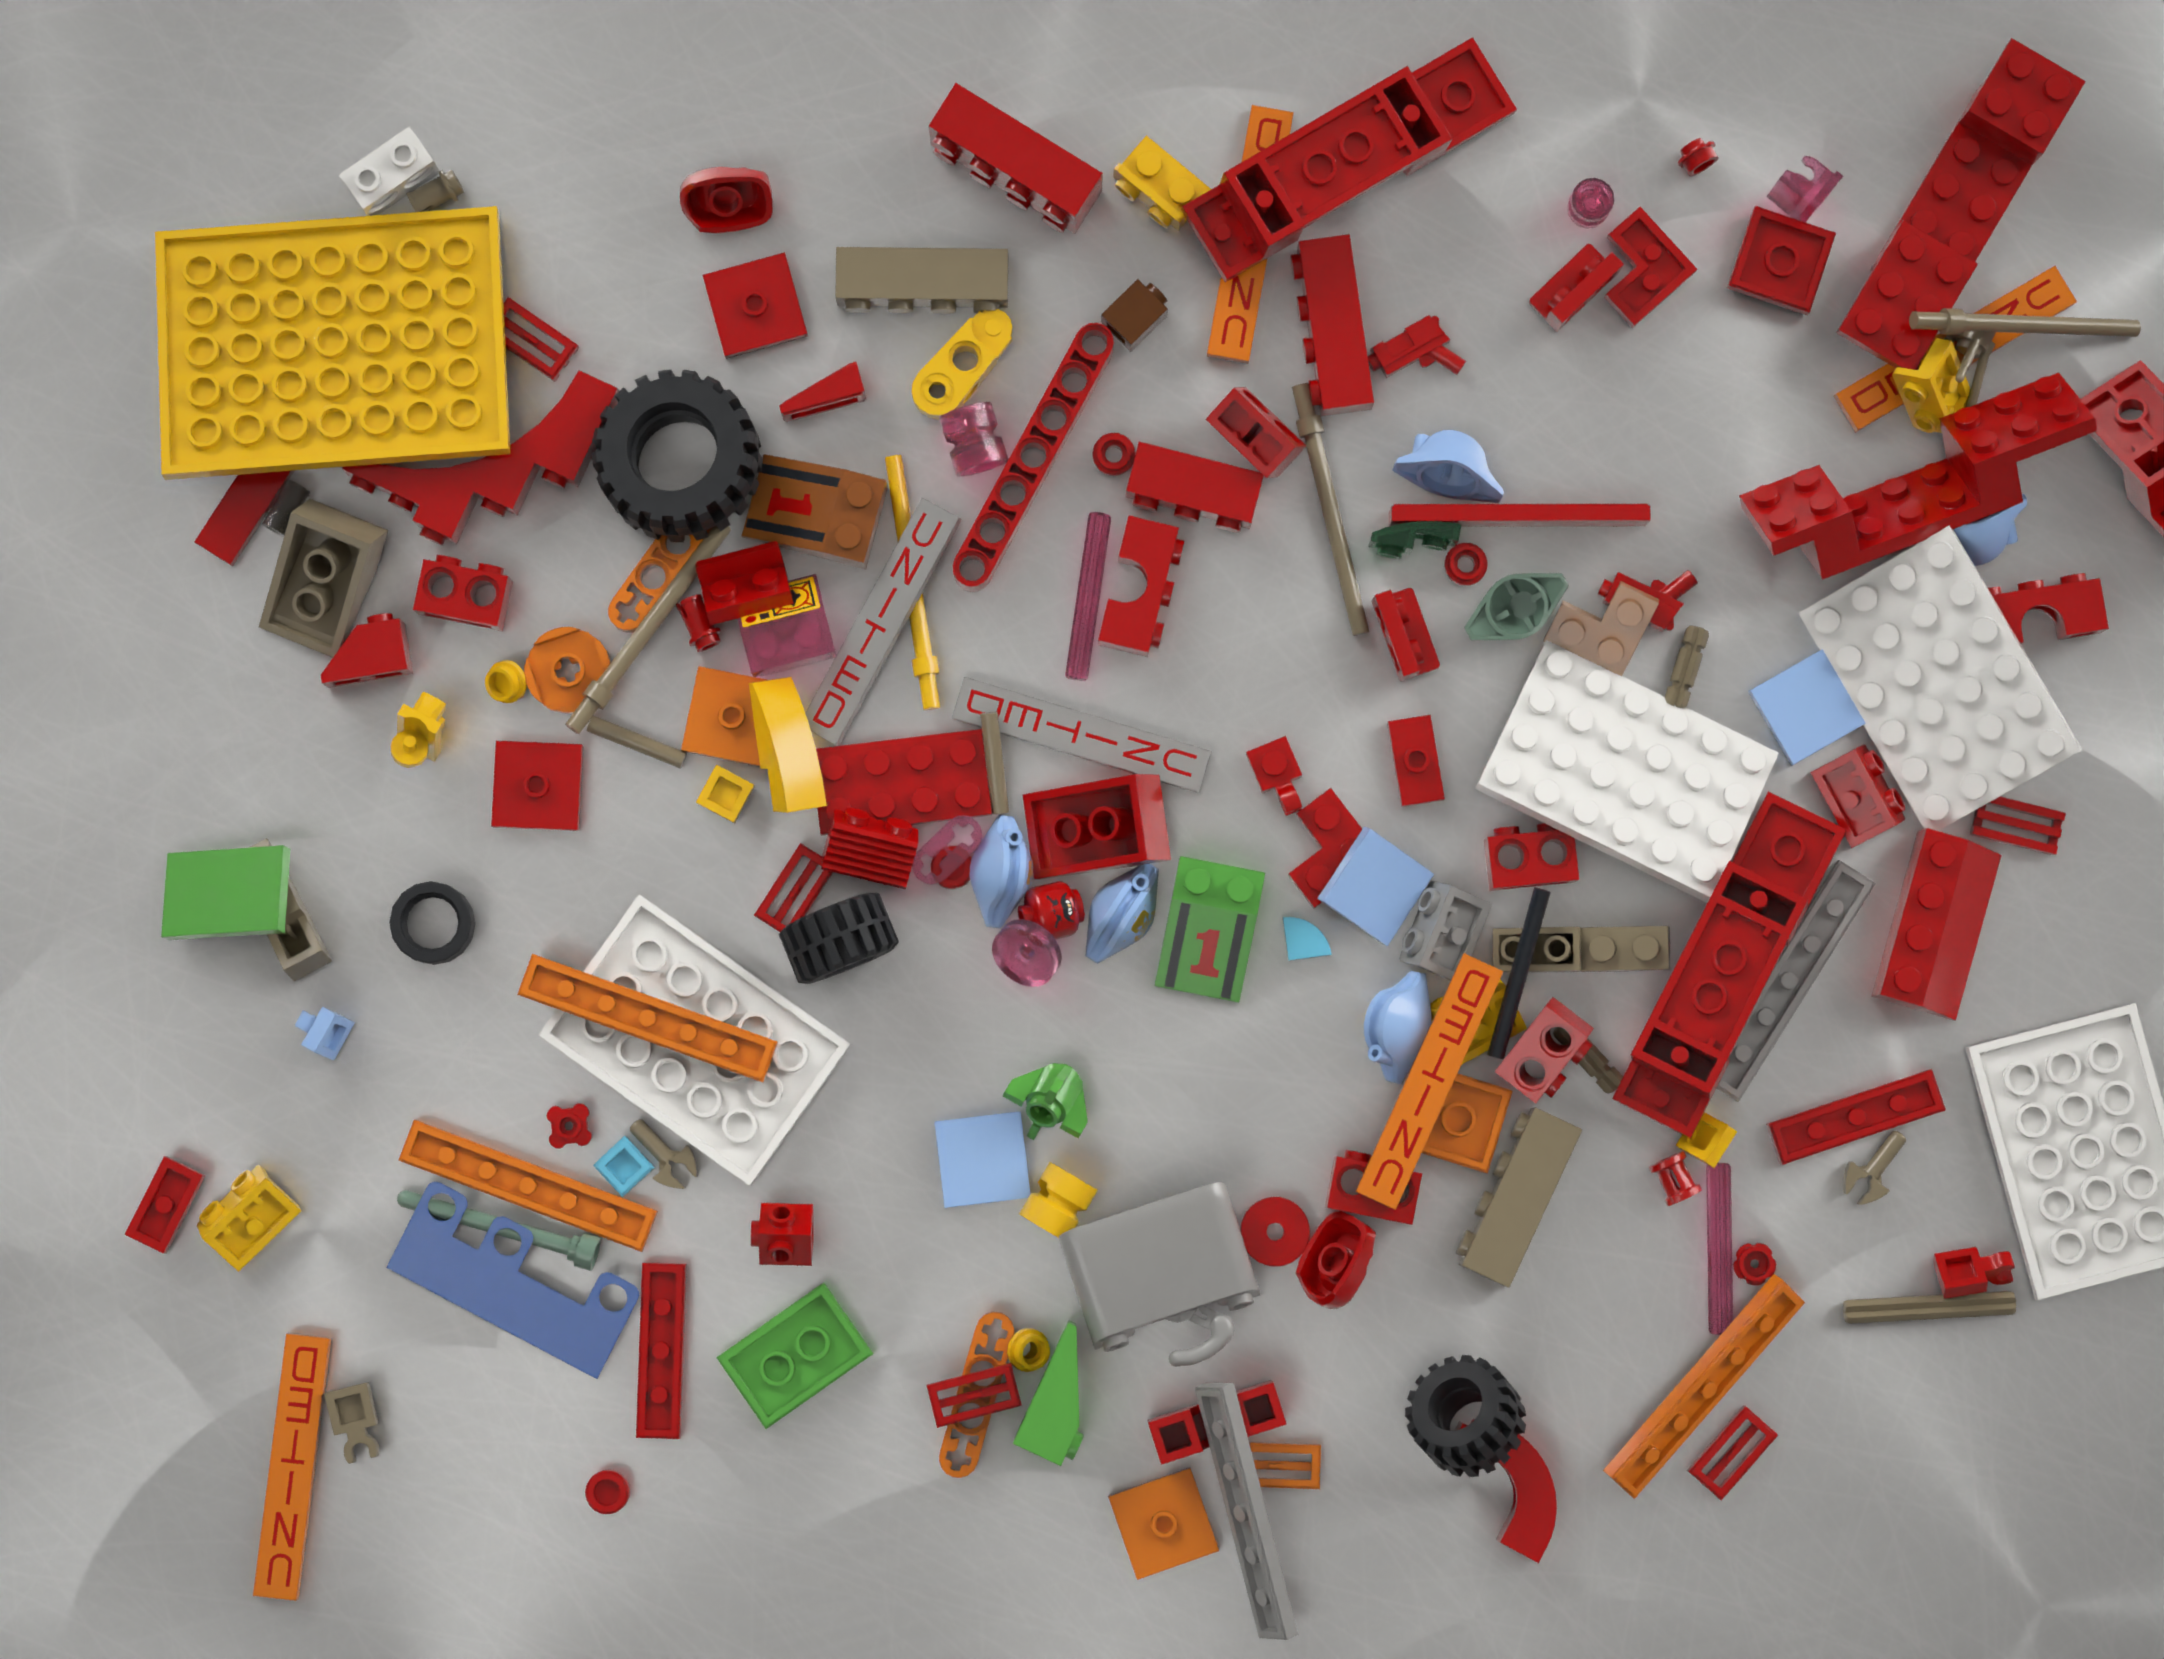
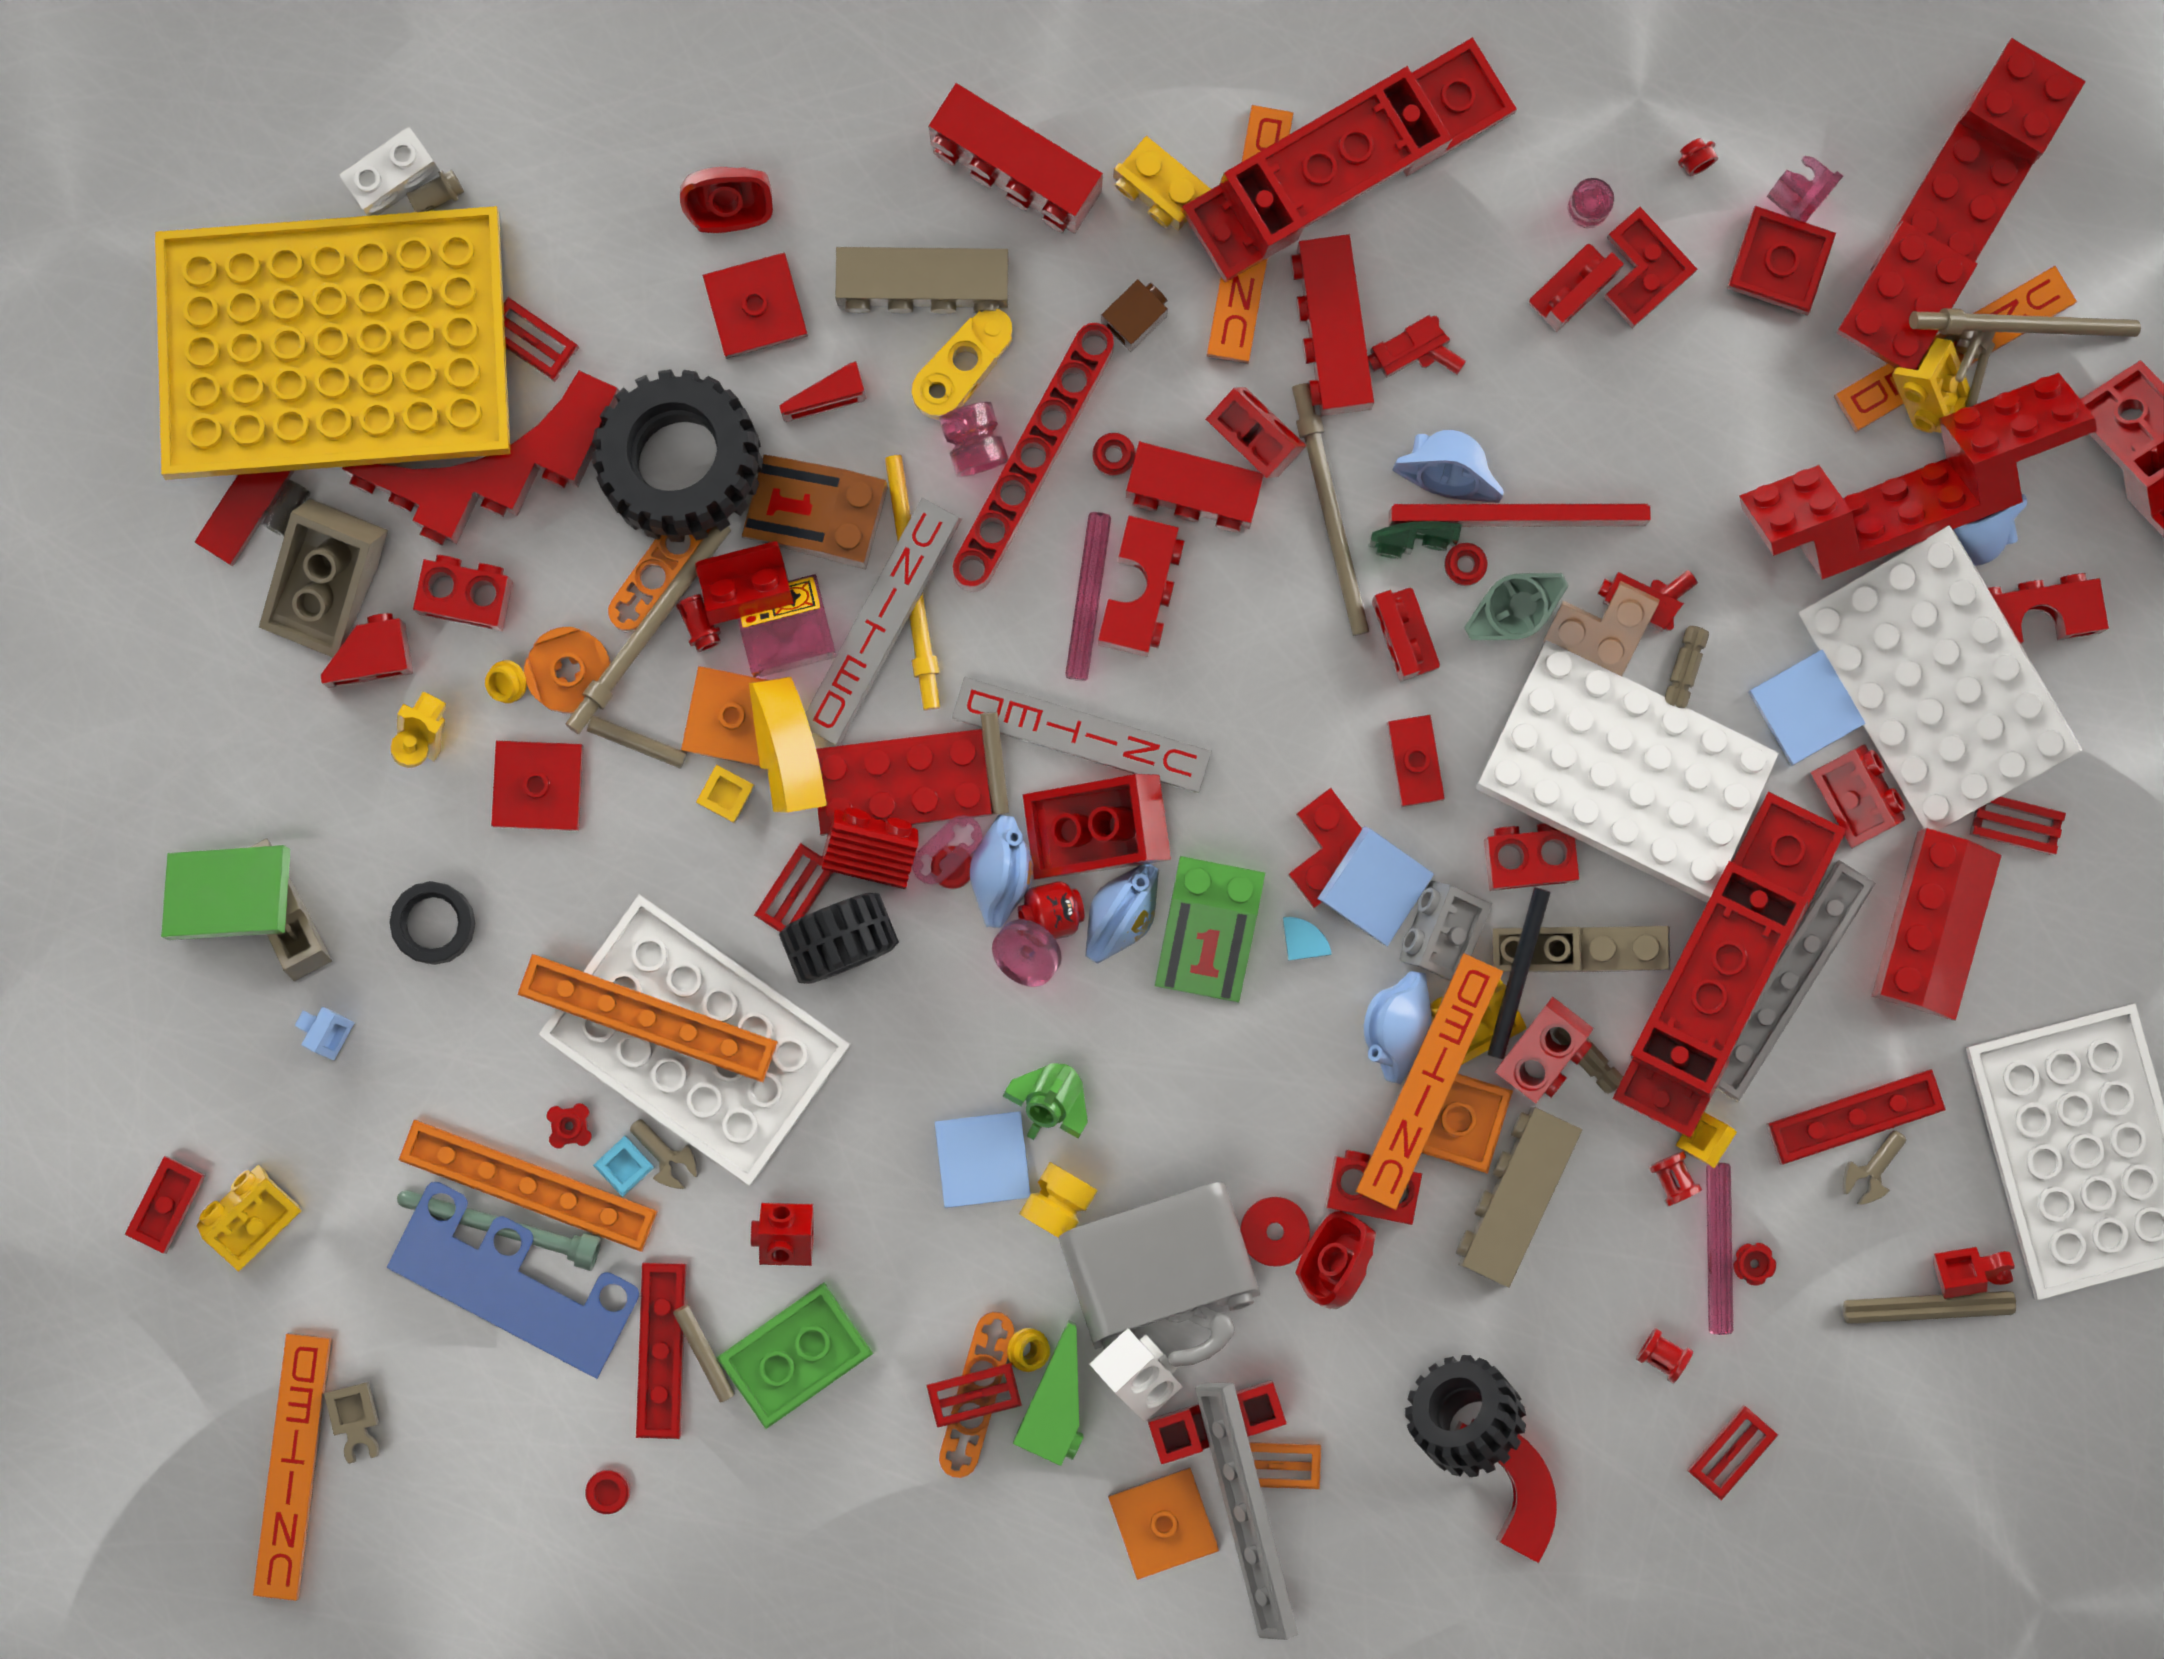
(703, 1353): none -> dark tan piece
(1137, 1373): none -> white brick
(1276, 769): red plate -> none
(1664, 1355): none -> red bush
(1704, 1386): orange tile -> none

